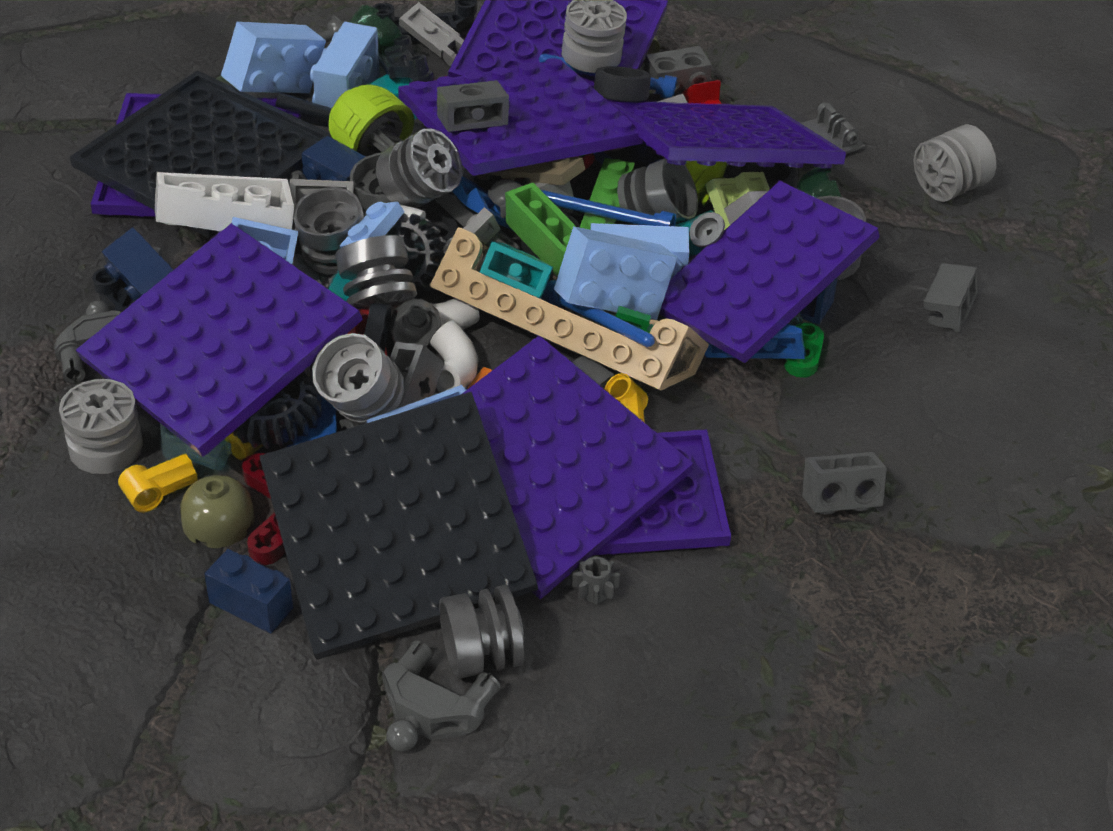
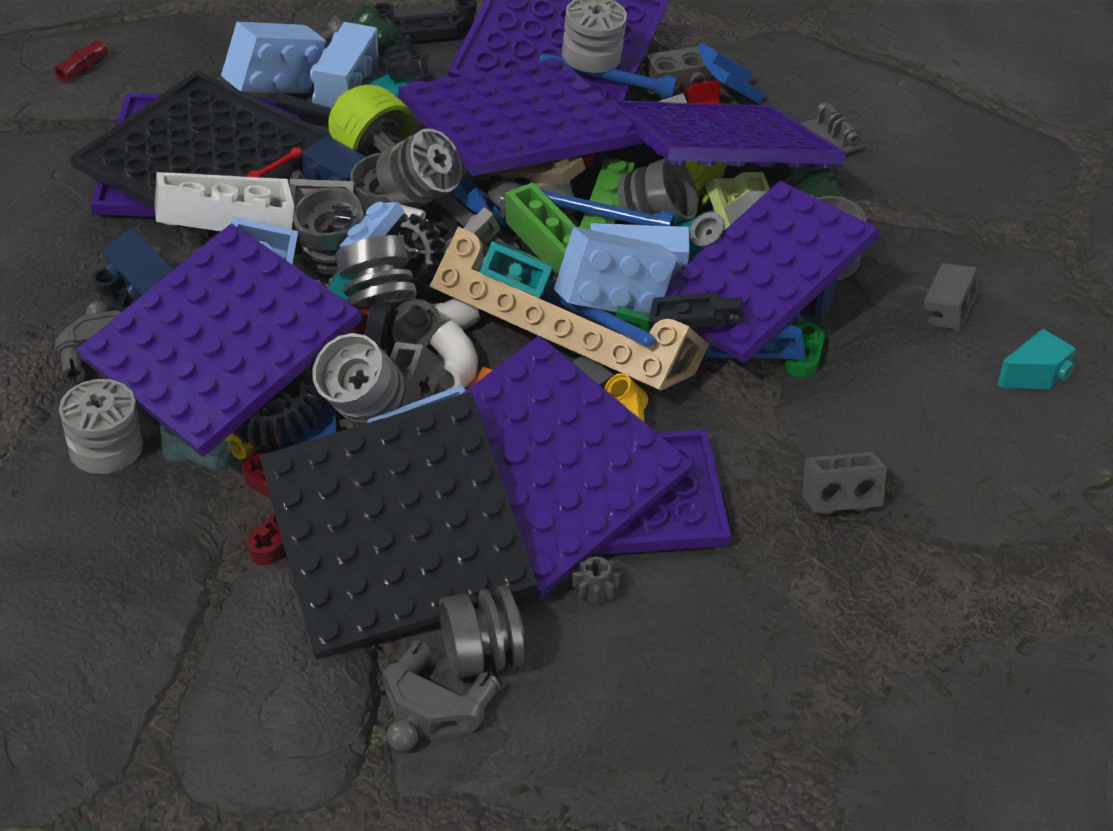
(73, 66): none -> dark red pin
(148, 486): yellow piece -> none
(216, 511): olive cylinder -> none
(249, 590): dark blue brick -> none
(295, 153): none -> red hinge
(342, 215): none -> black hand
(432, 32): light grey hinge -> none
(472, 105): dark grey brick -> none
(622, 83): black tyre -> none
(697, 310): none -> black hinge
(730, 73): none -> blue slope
(954, 162): light grey wheel -> none
(1038, 363): none -> teal slope

